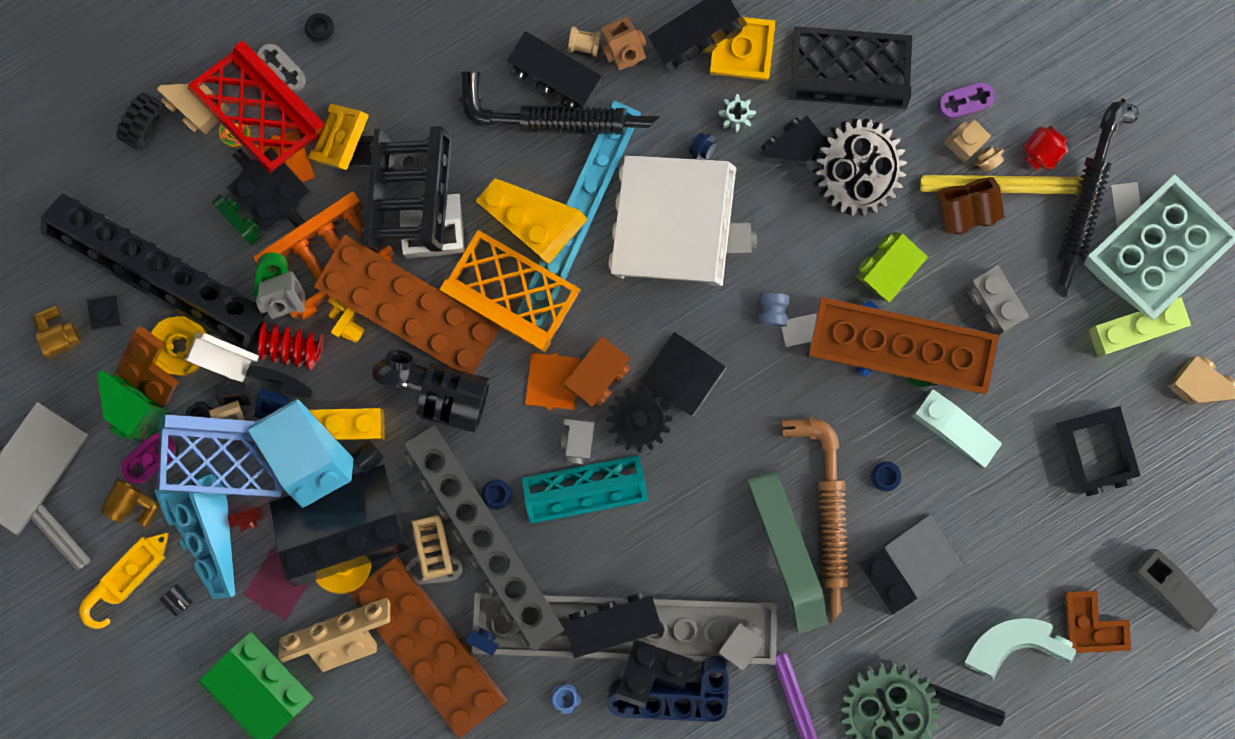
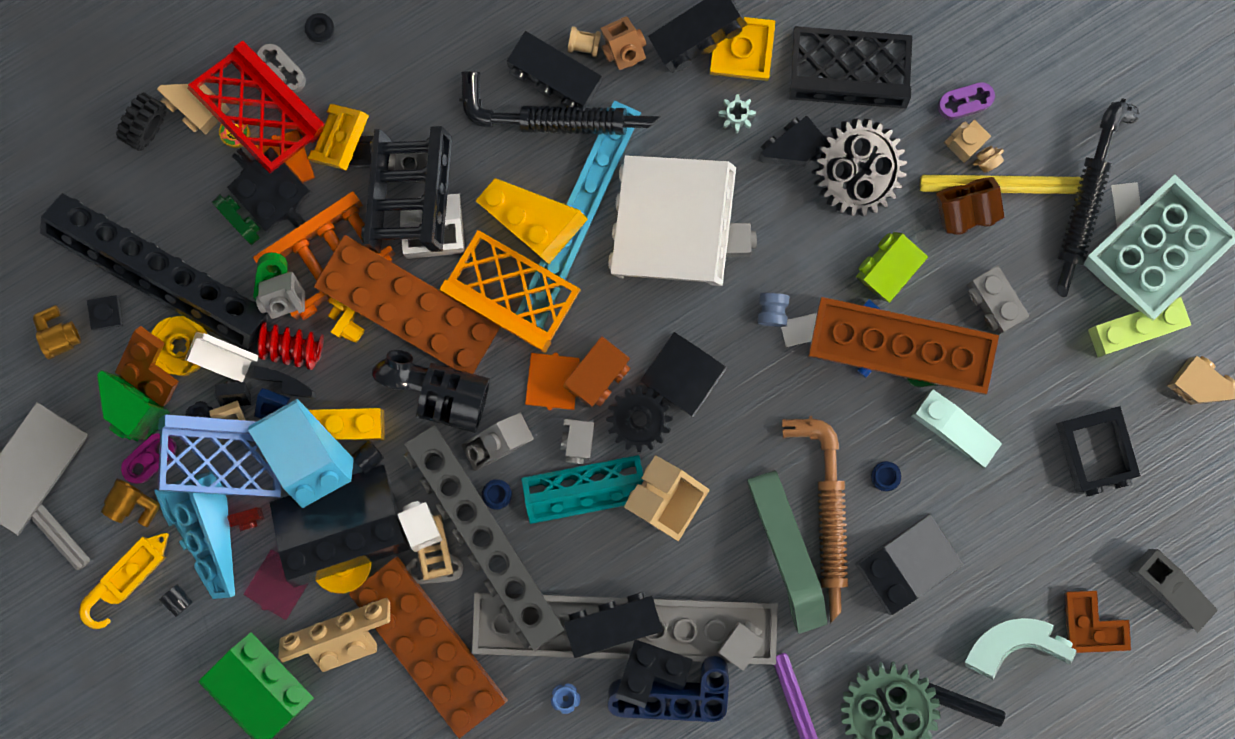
(419, 526): none -> white brick
(483, 640): dark blue plate -> none
(497, 441): none -> light grey slope
(666, 498): none -> tan piece
(702, 146): dark blue plate -> none
(1045, 148): red head -> none

